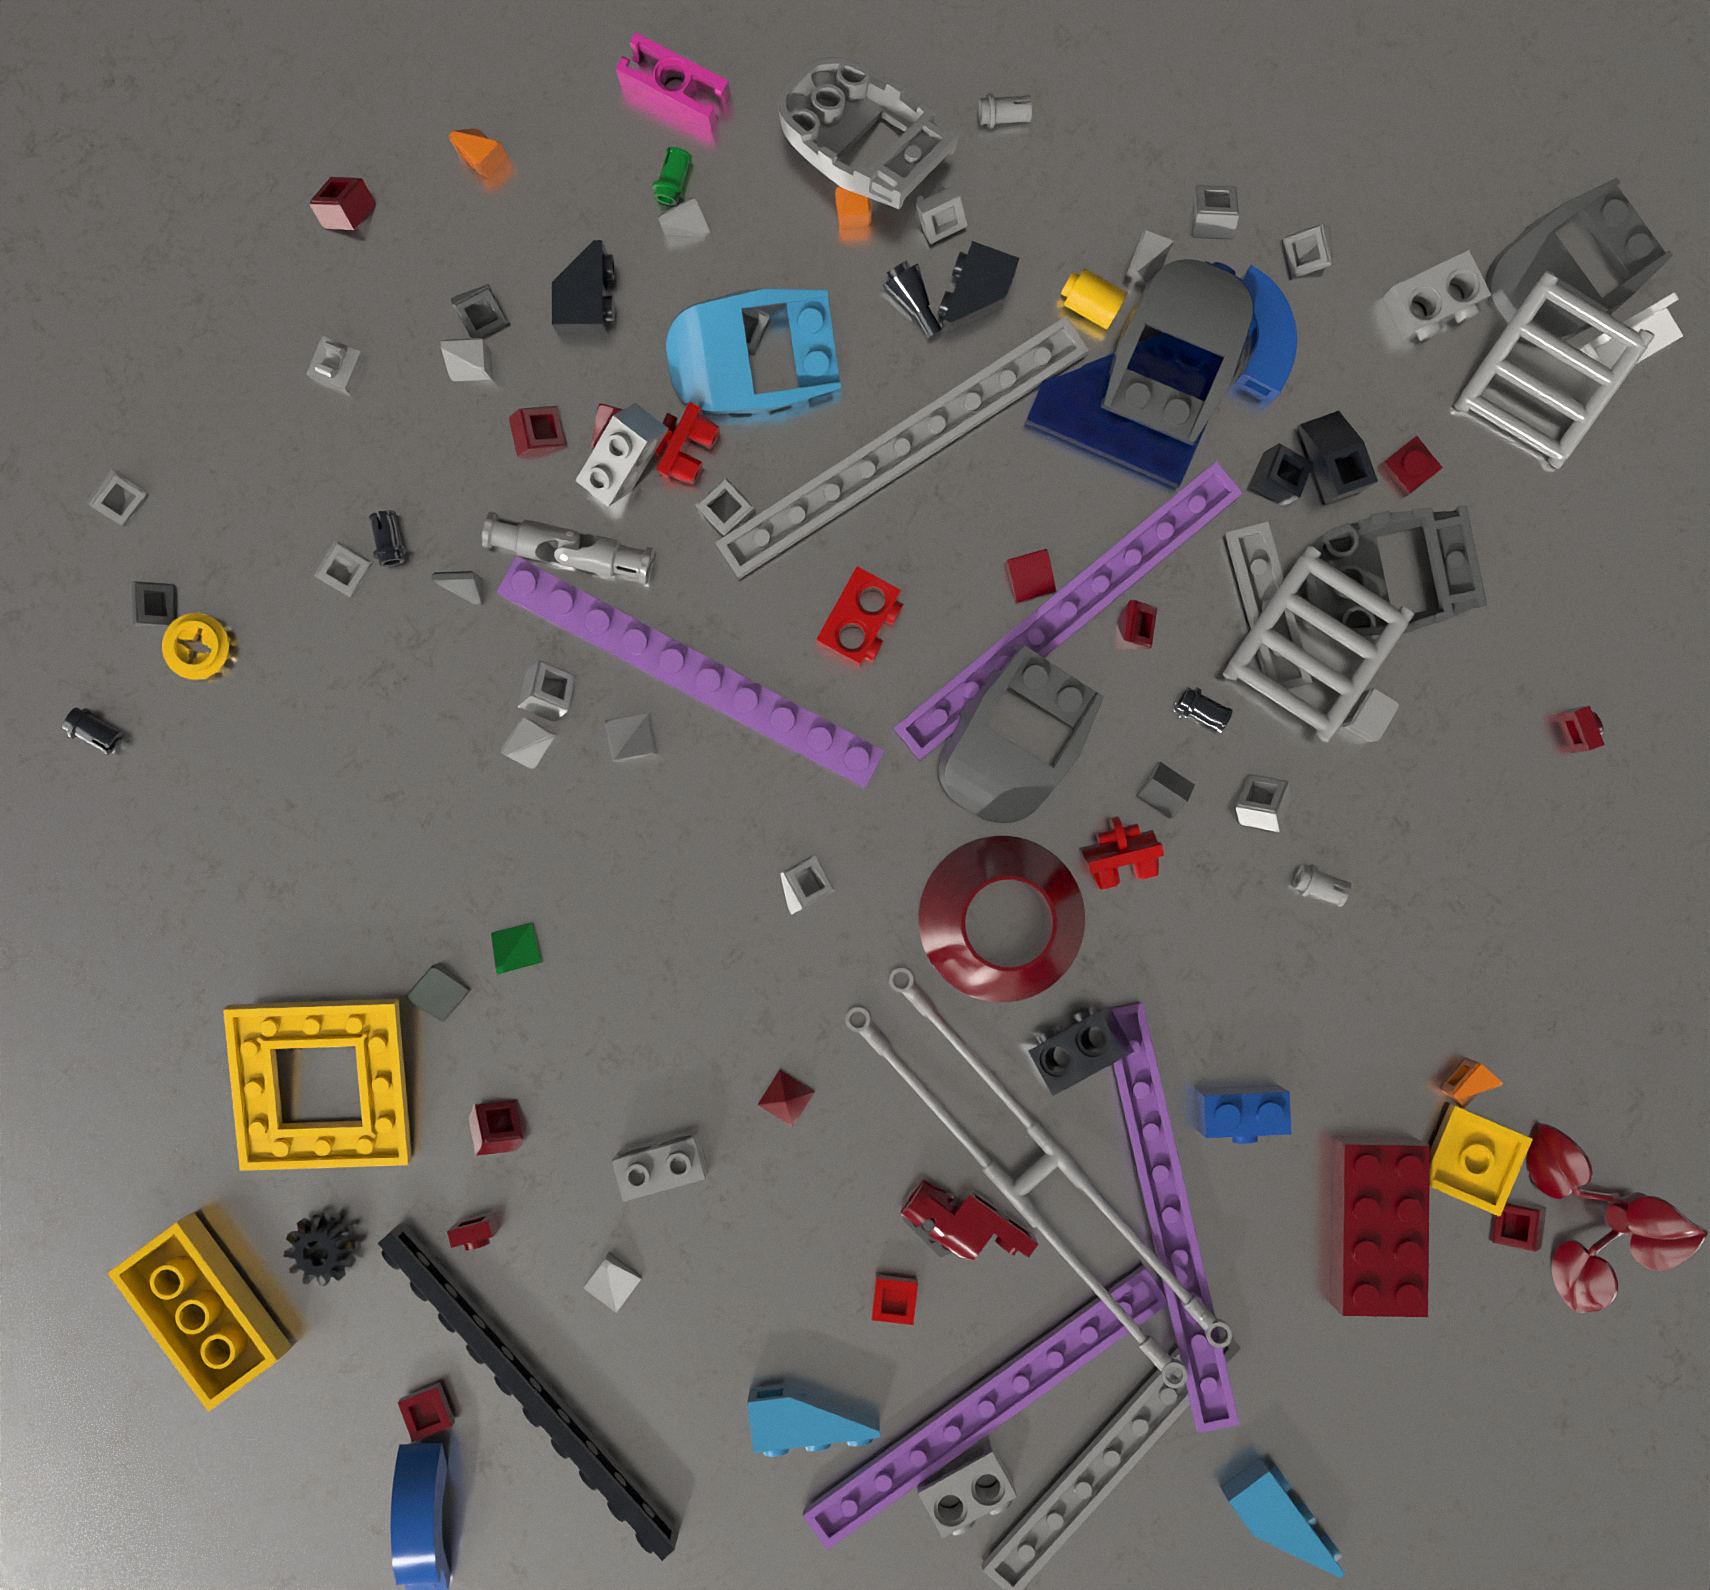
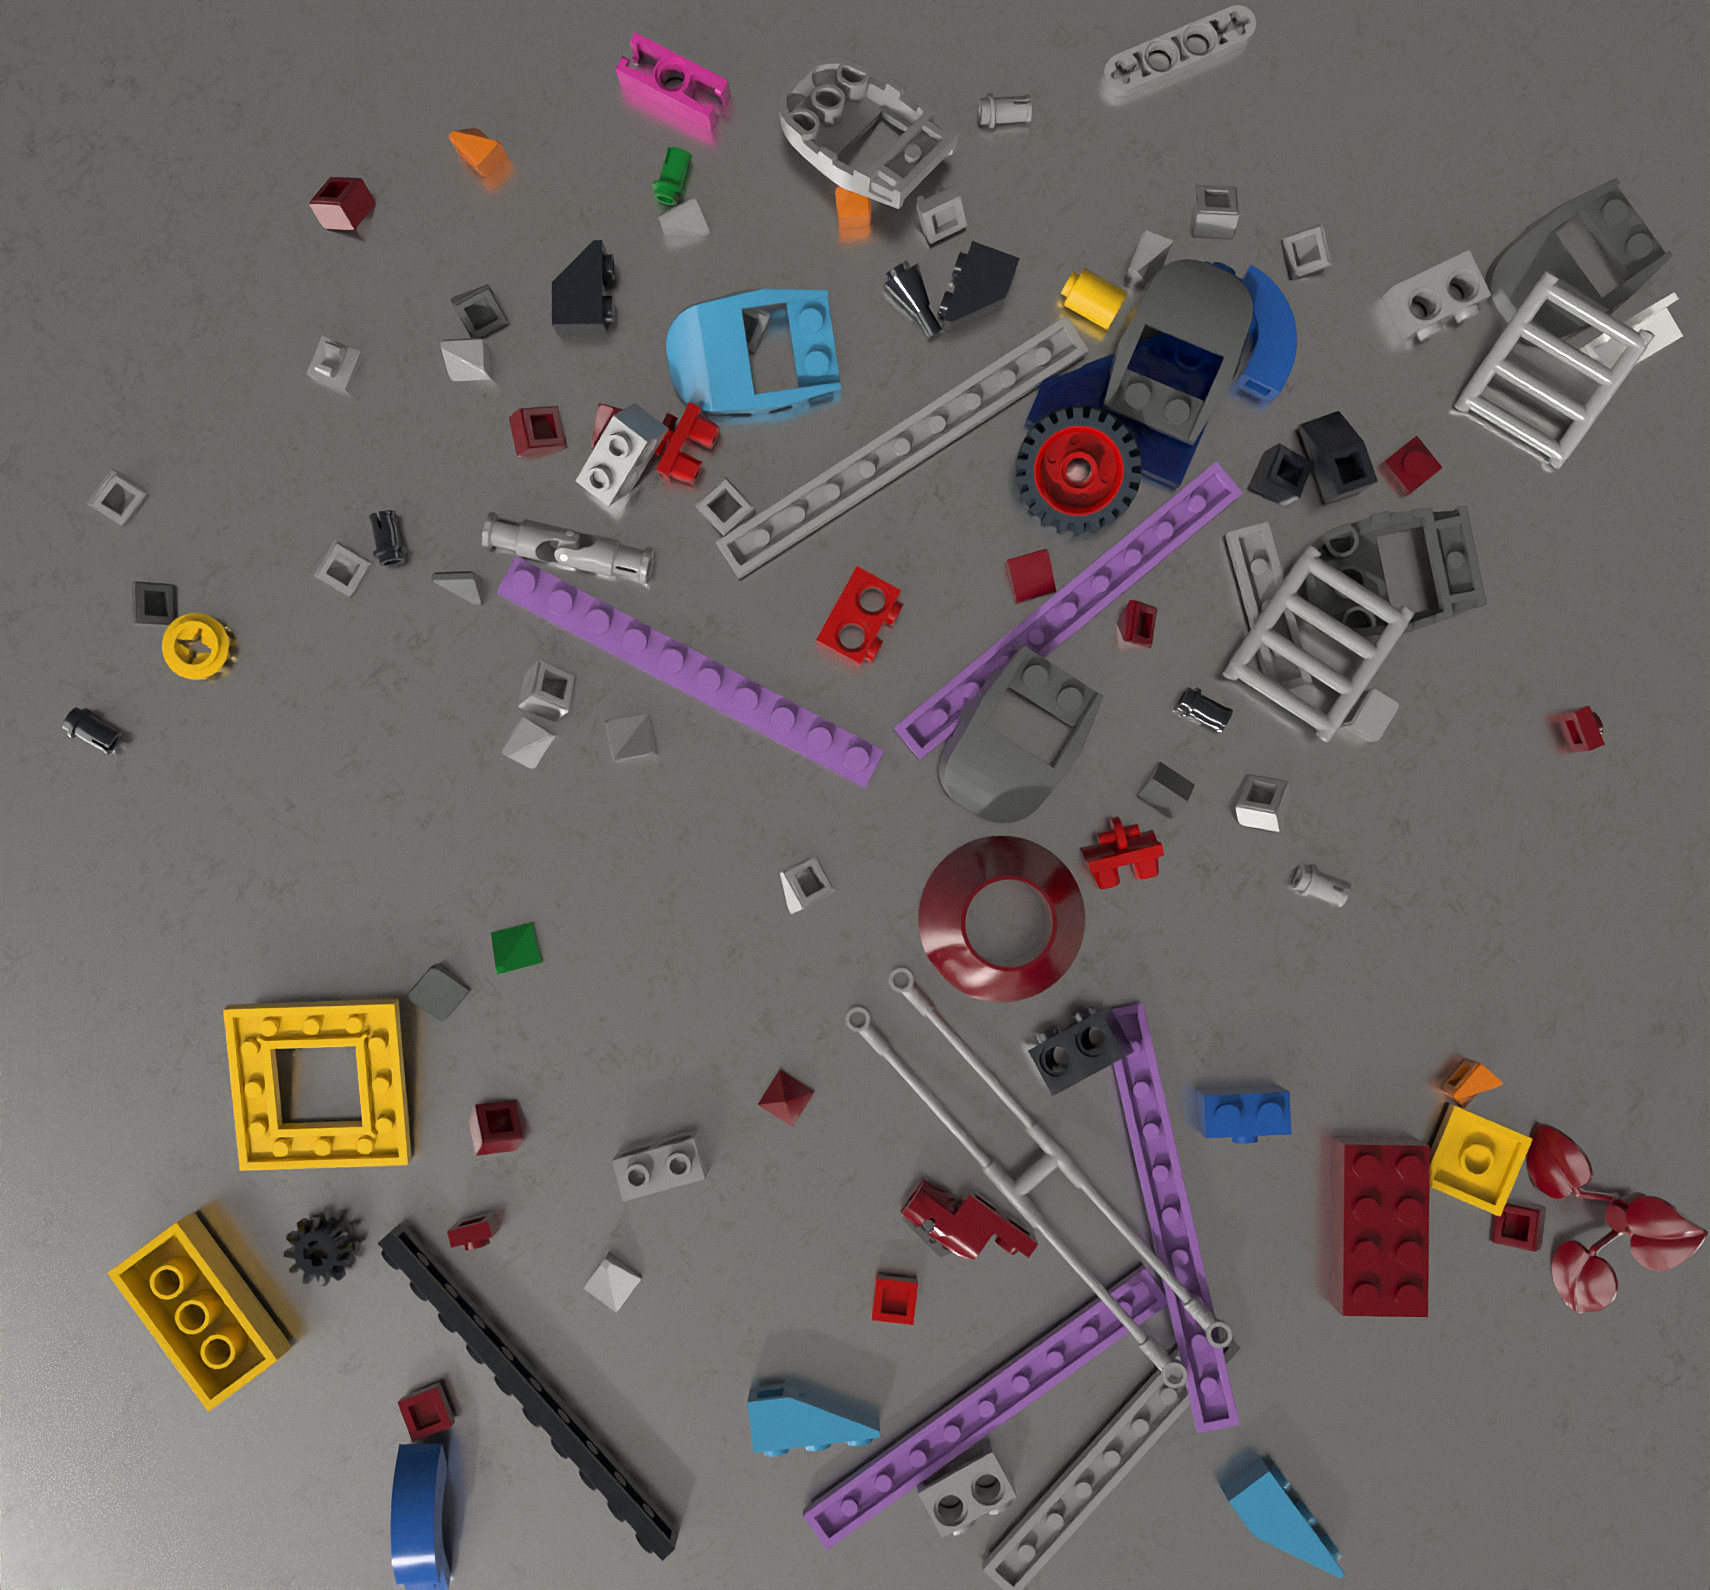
(1084, 434): none -> wheel
(1176, 47): none -> light grey beam

